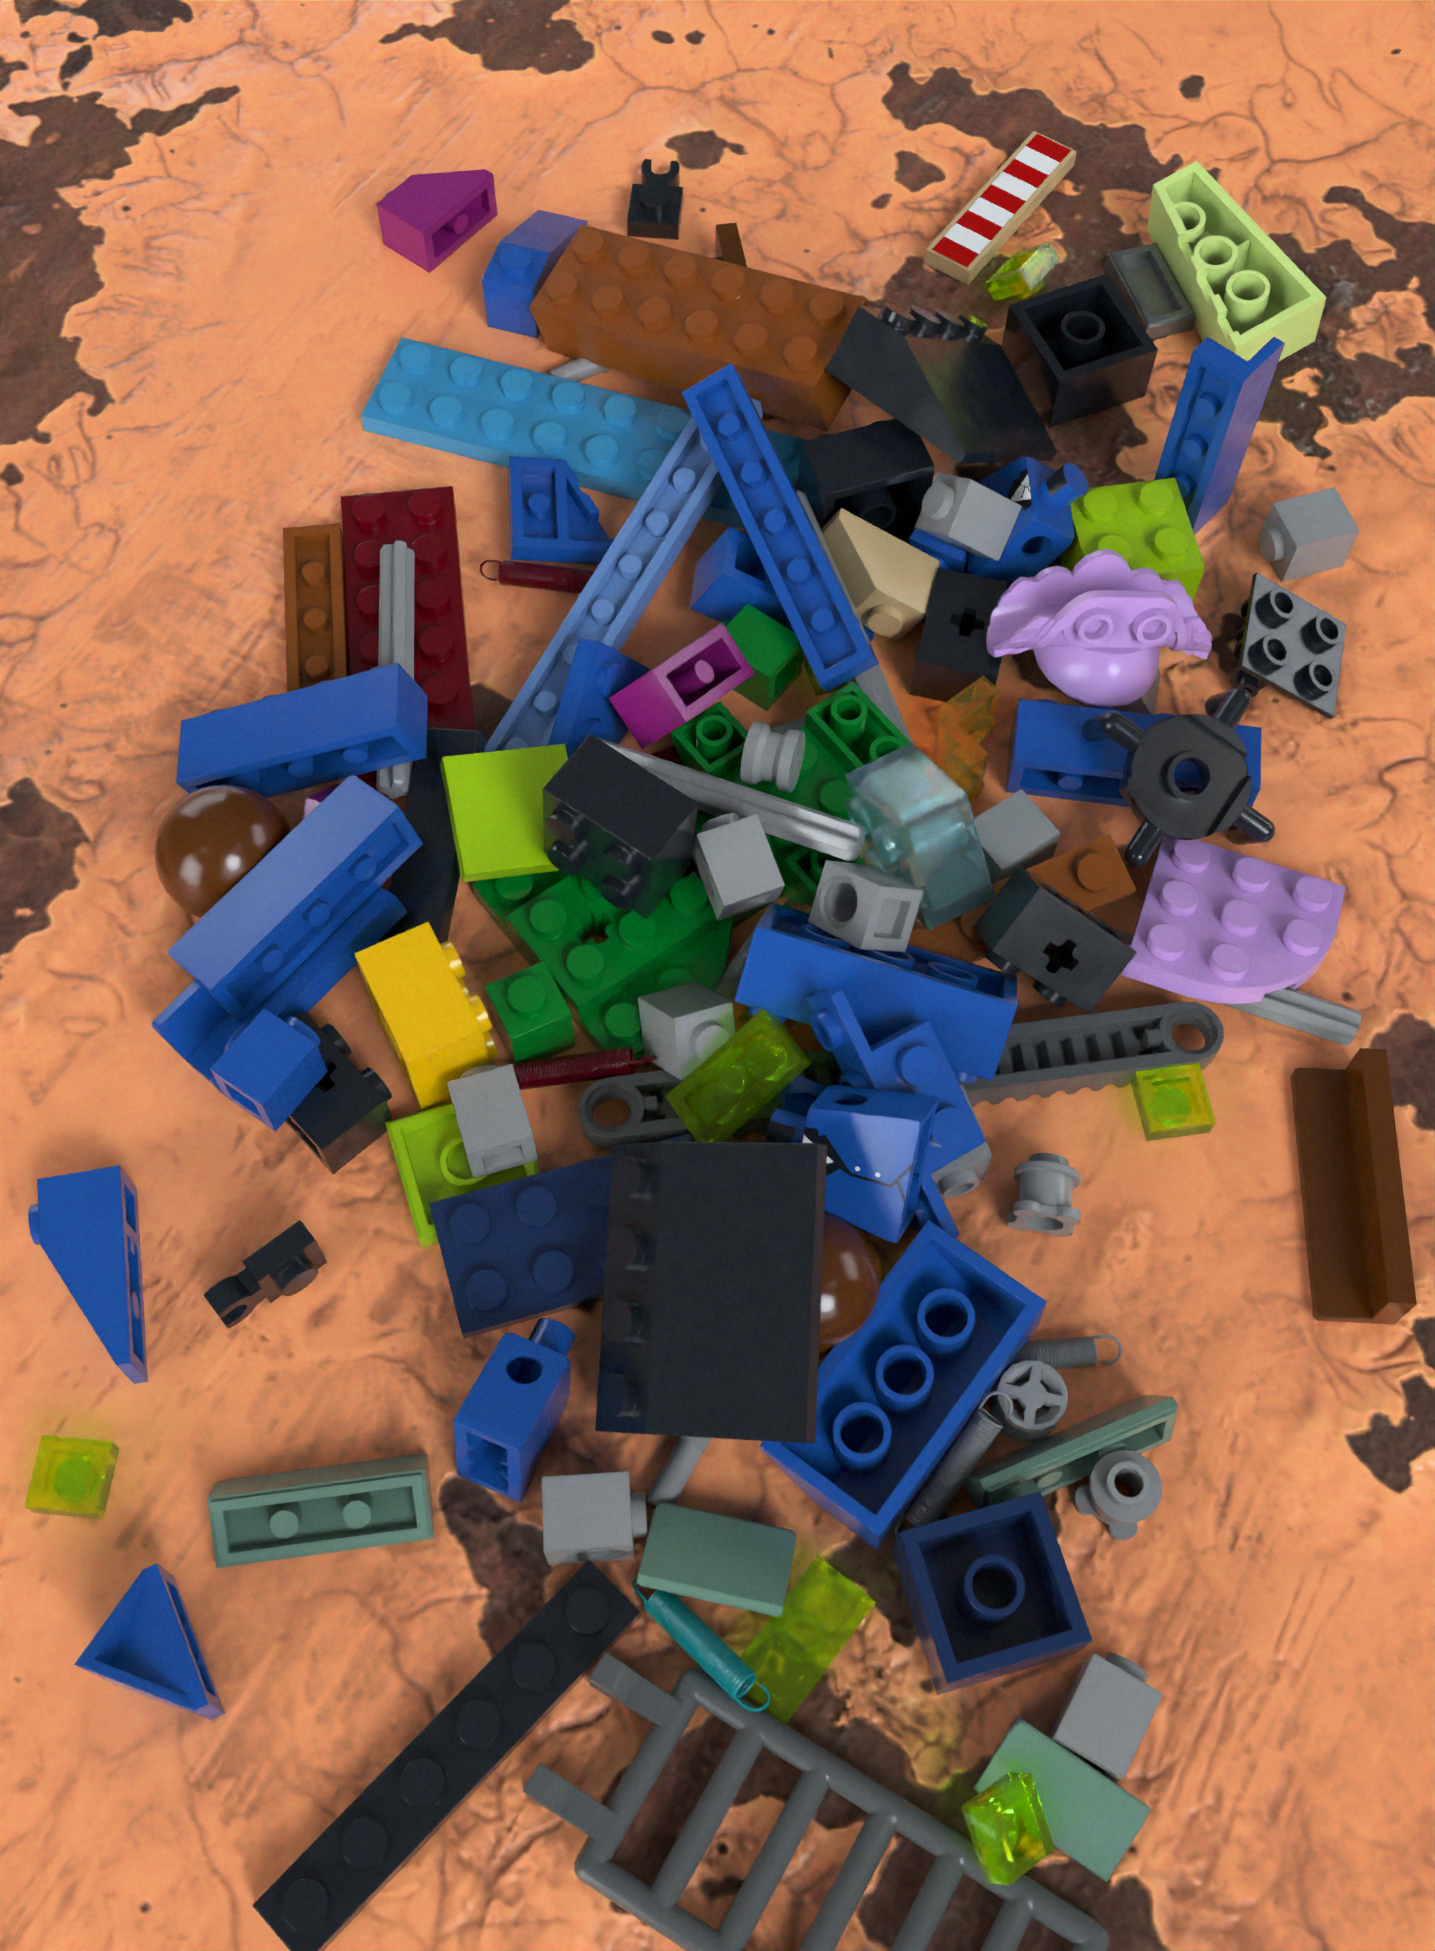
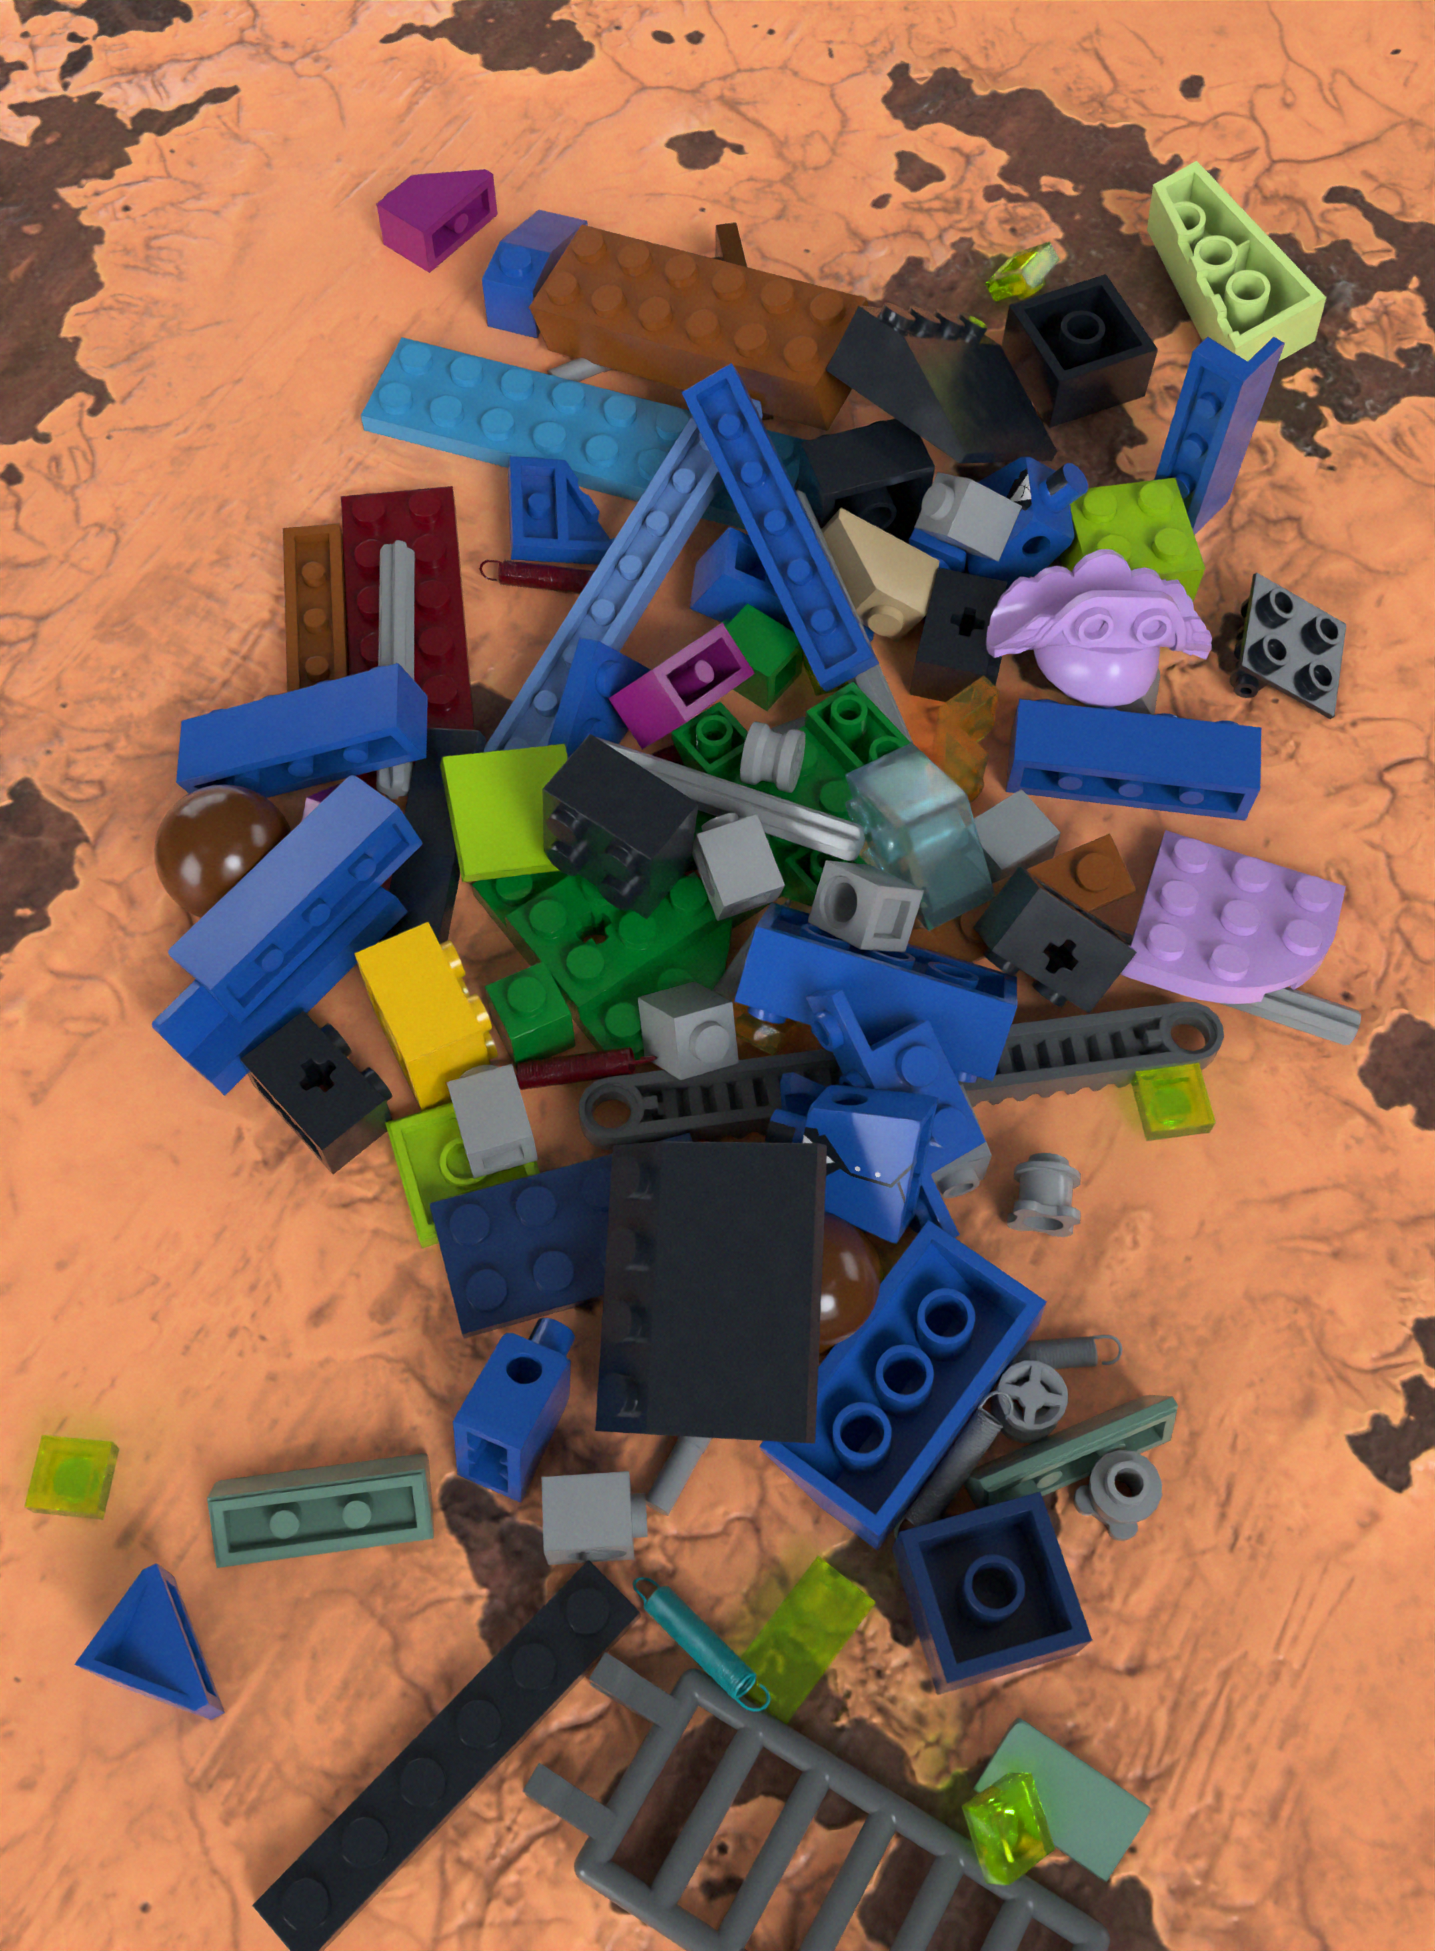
(93, 1241): blue slope -> none
(270, 1067): blue brick -> none
(274, 1270): black plate -> none
(656, 204): black plate -> none
(717, 1558): sand green slope -> none
(738, 1079): clear neon green plate -> none
(1000, 207): tile -> none
(1106, 1714): light grey brick -> none
(1150, 290): flat silver tile -> none
(1150, 770): black plate -> none
(1307, 534): light grey brick -> none
(1353, 1192): reddish brown panel -> none

